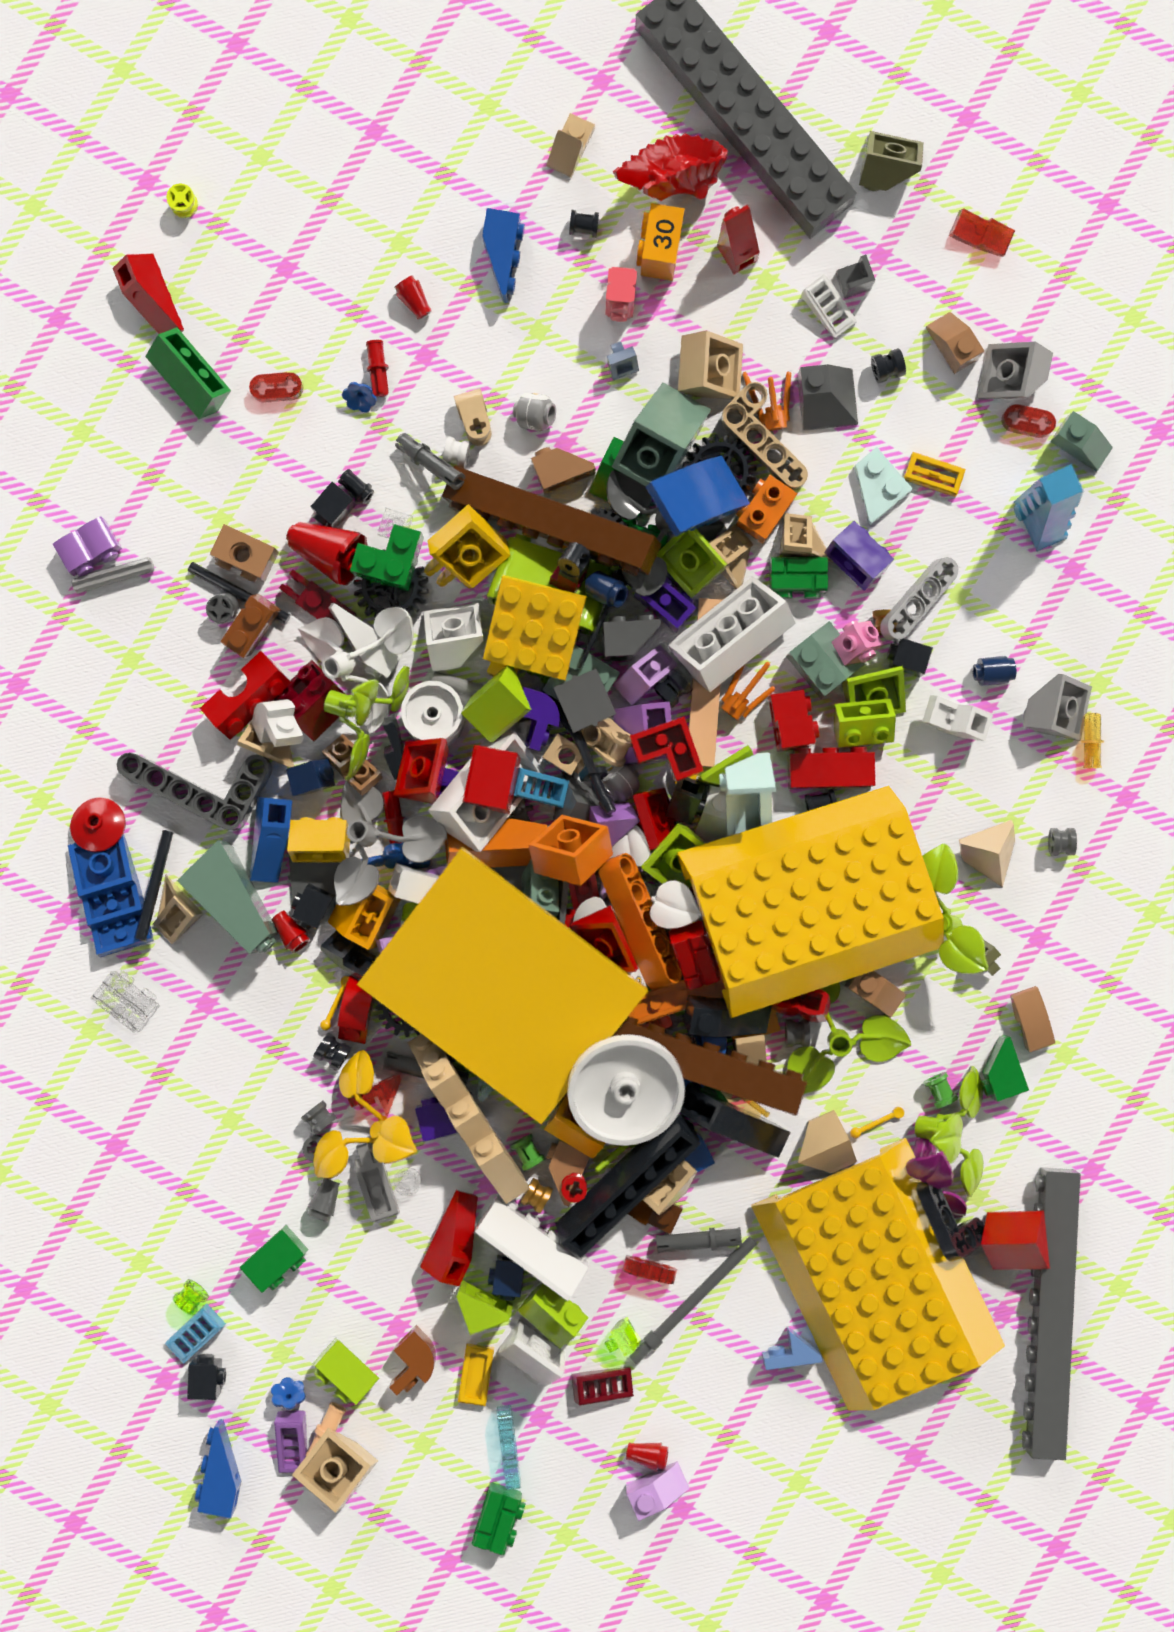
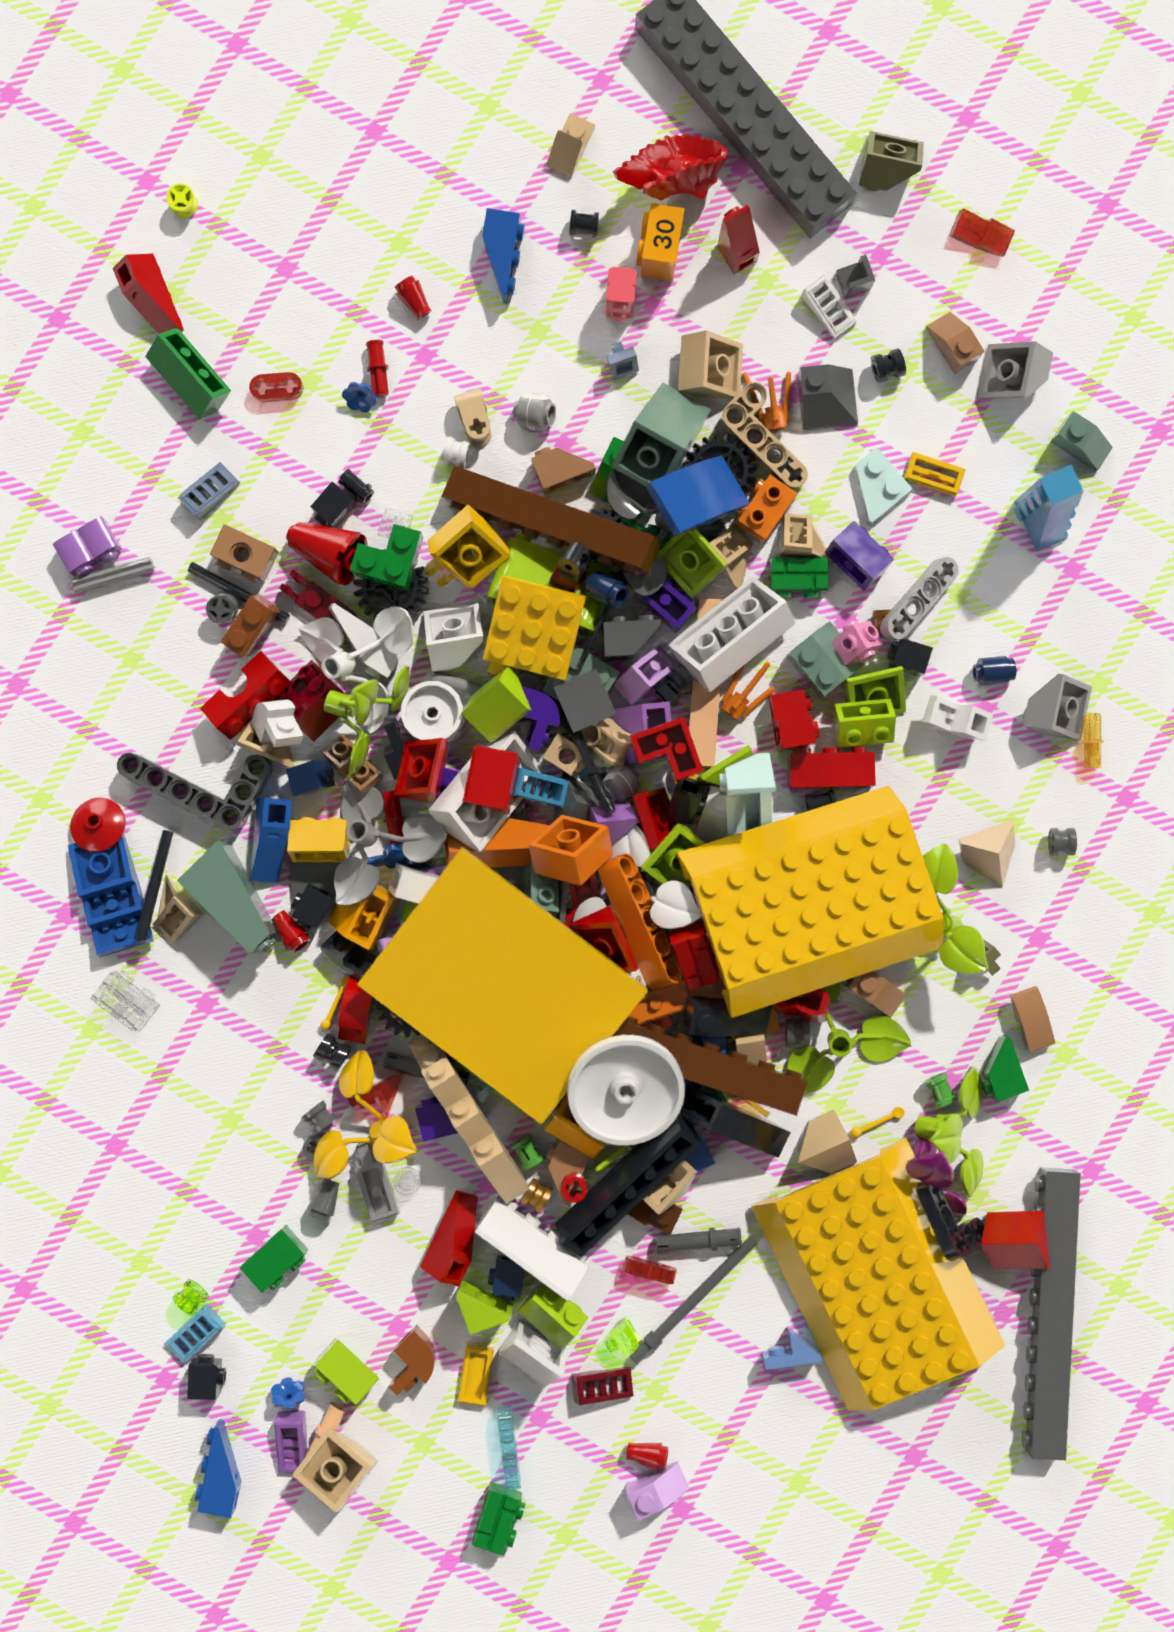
(194, 490): none -> sand blue slope
(422, 455): dark grey pin -> none
(1029, 414): clear red beam -> none

